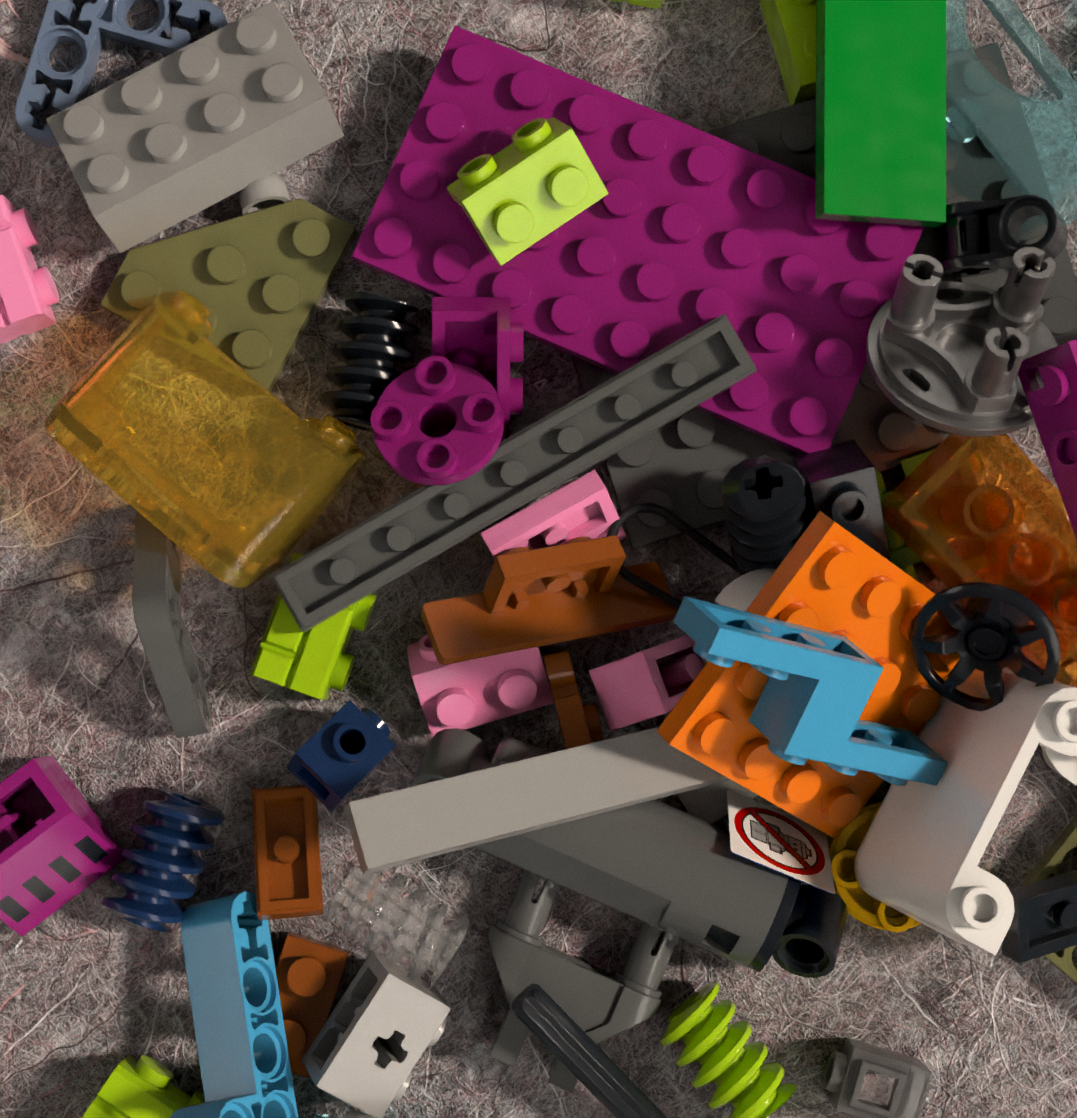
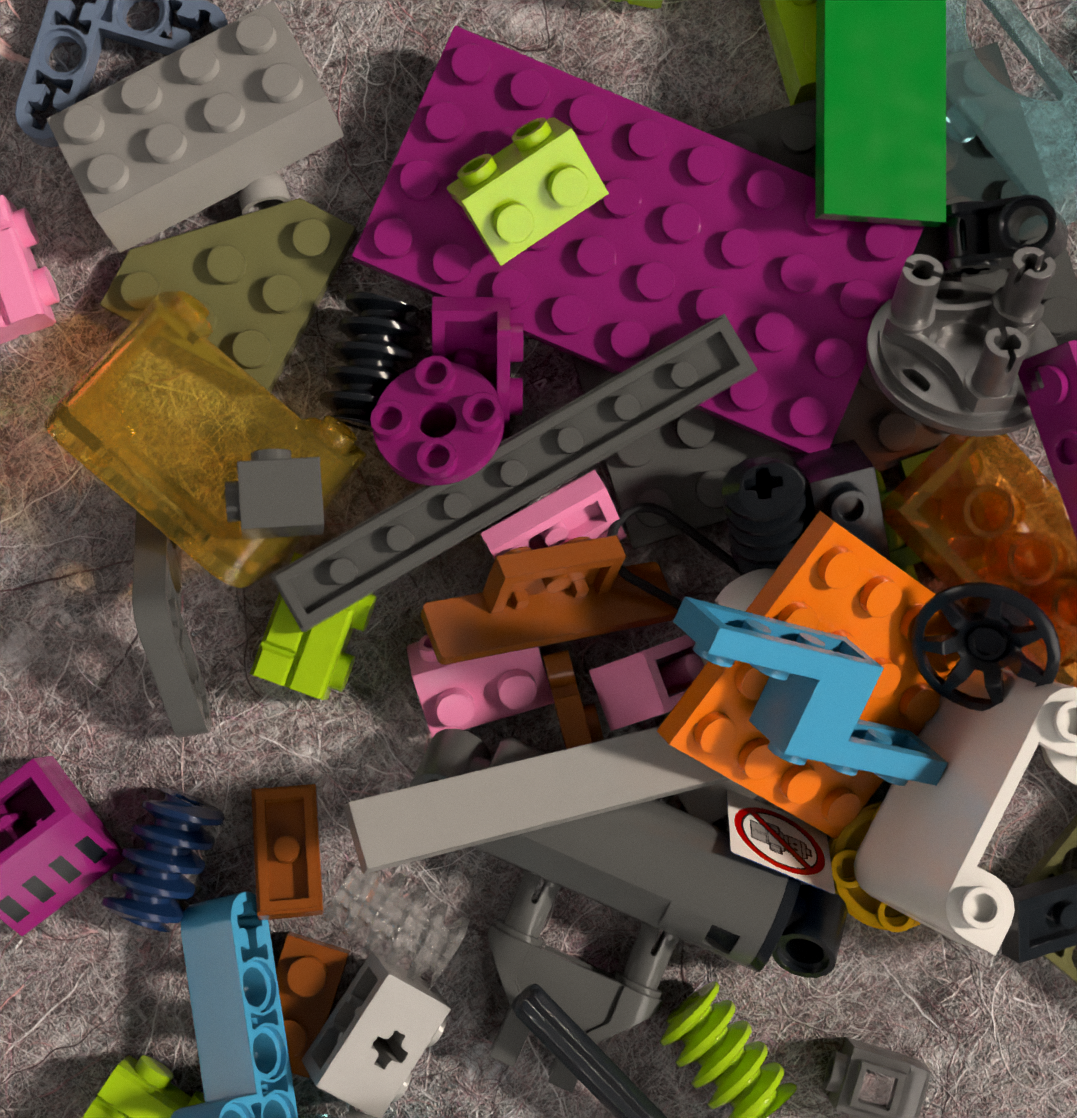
(276, 495): none -> dark grey brick
(342, 754): dark blue brick -> none

